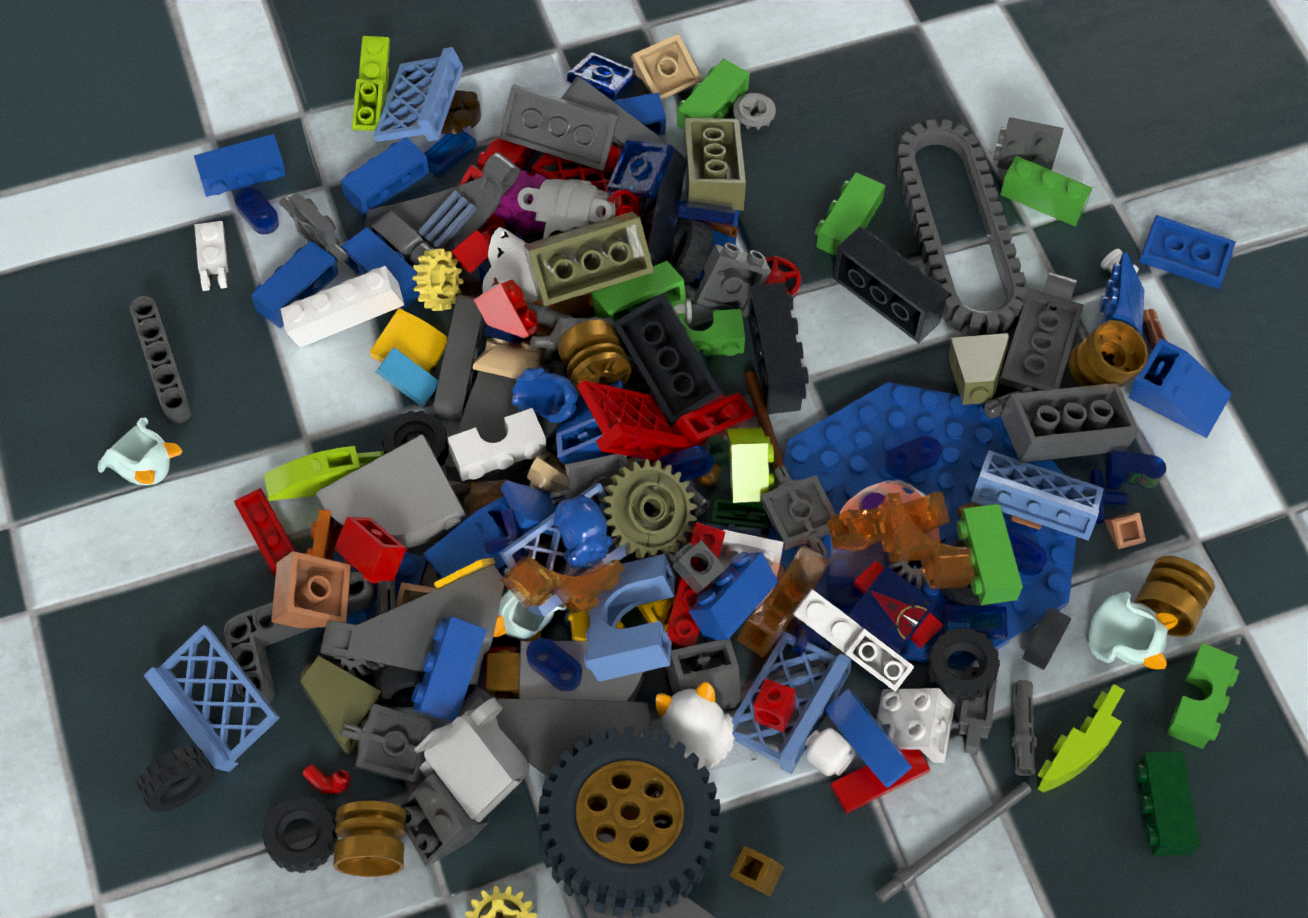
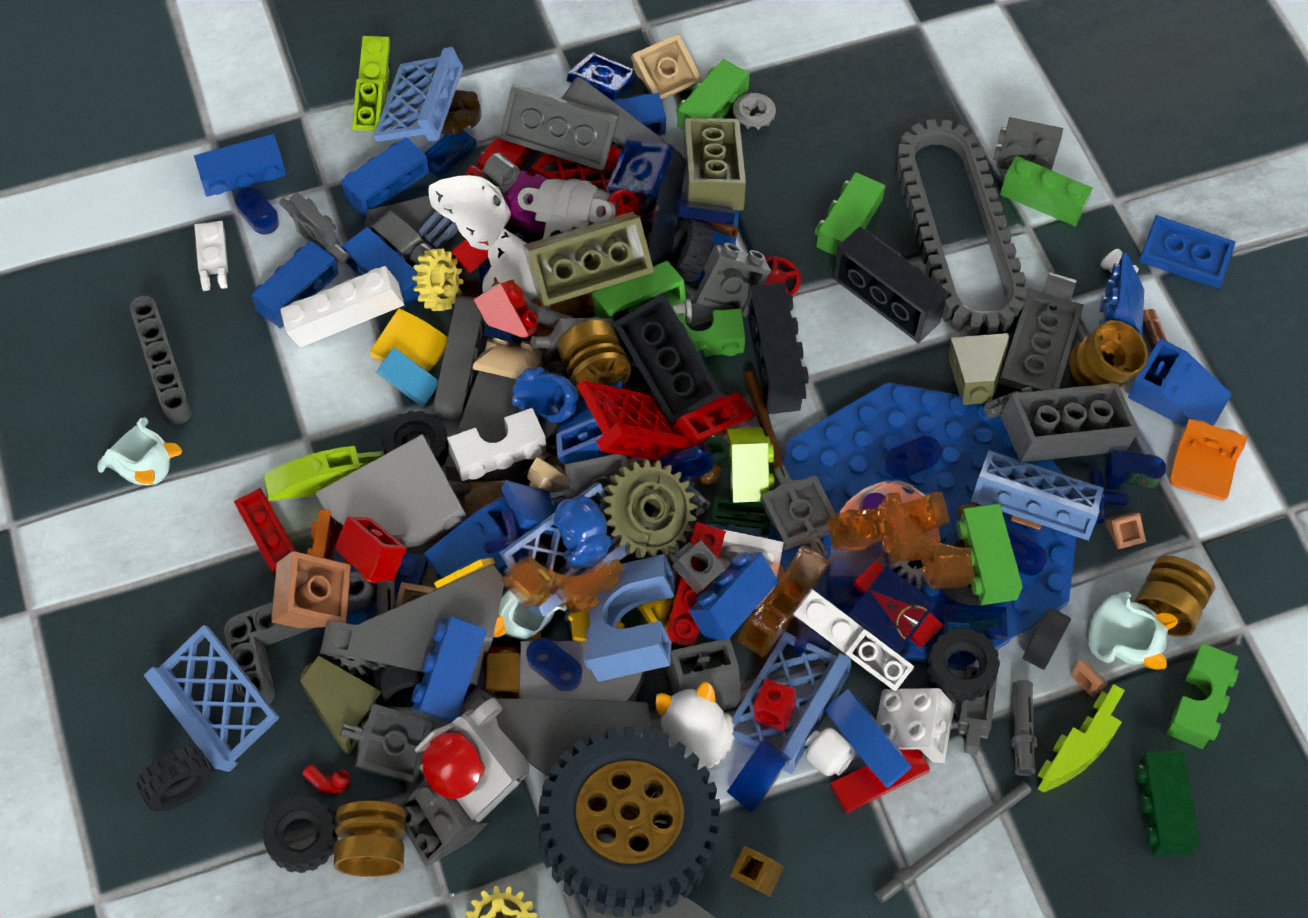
(452, 765): none -> red dish
(471, 208): none -> white piece
(758, 775): none -> clear blue tile
(1088, 678): none -> nougat slope
(1206, 459): none -> orange bracket

